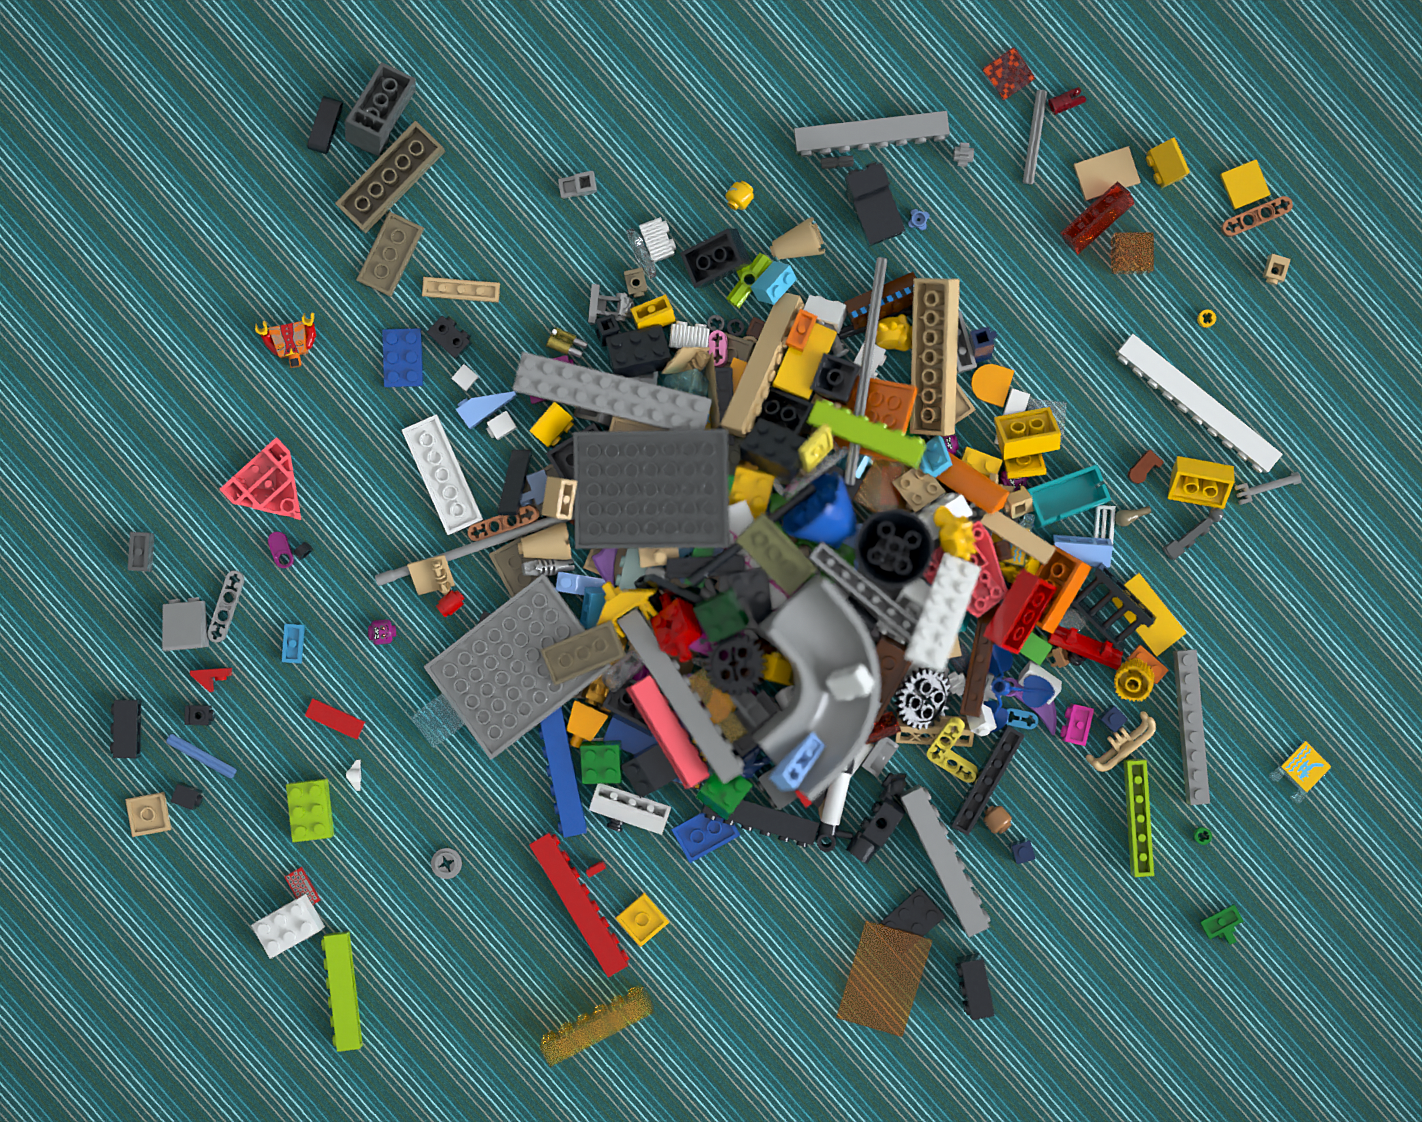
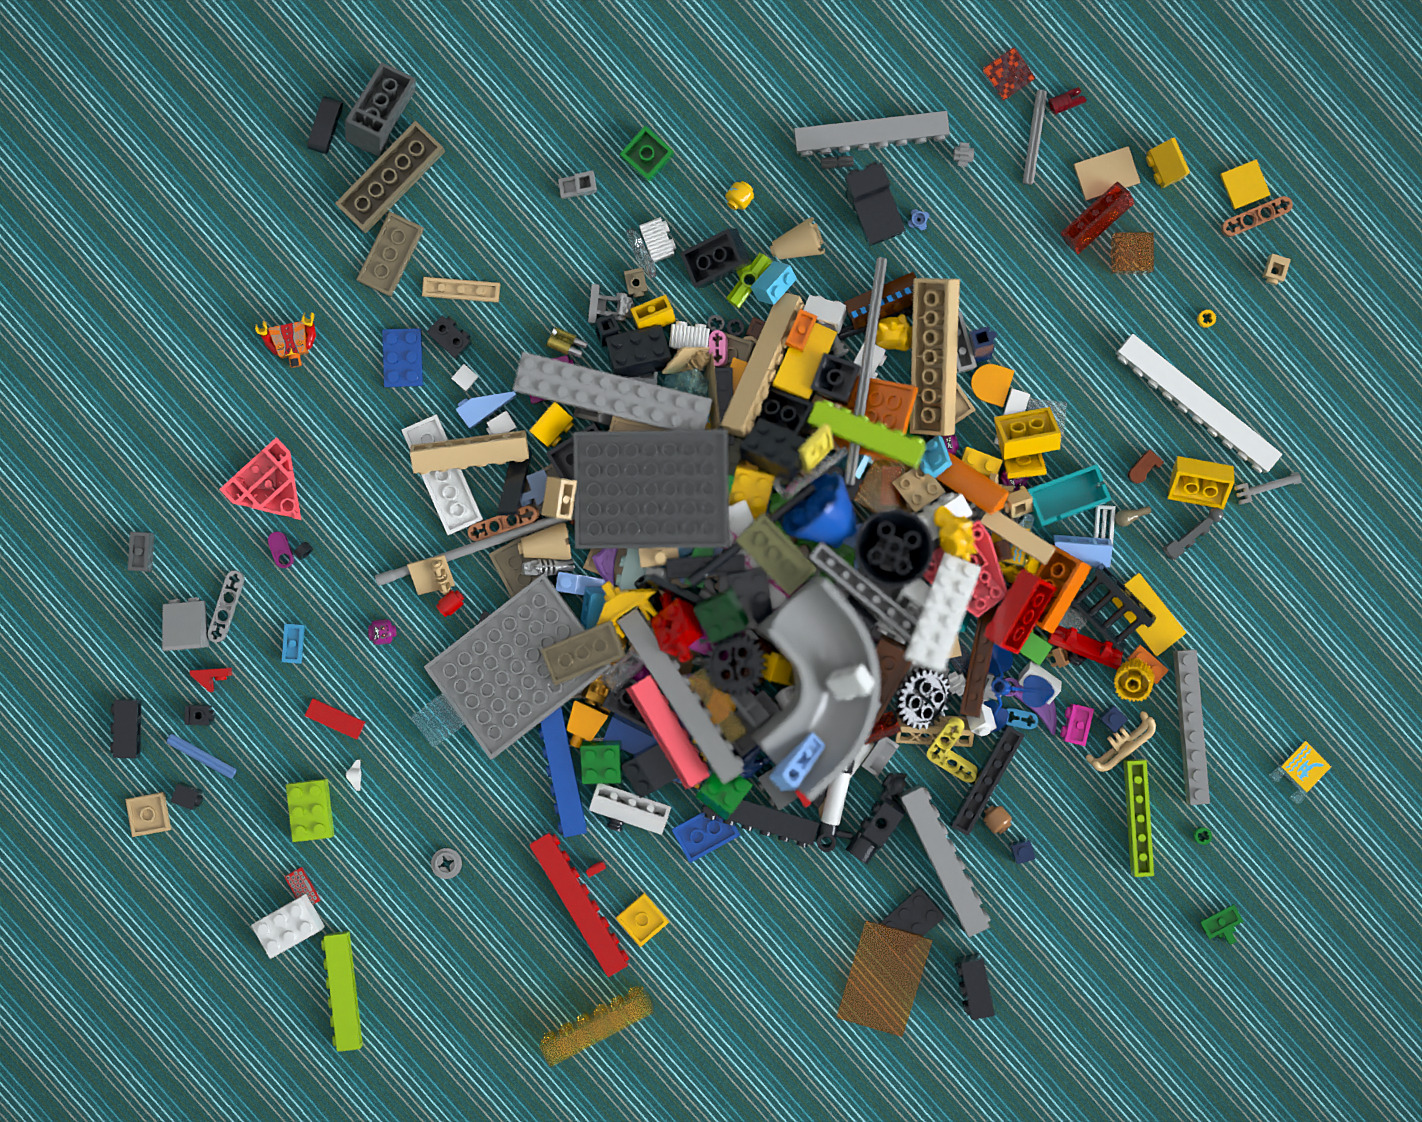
(469, 452): none -> tan brick
(646, 154): none -> green brick

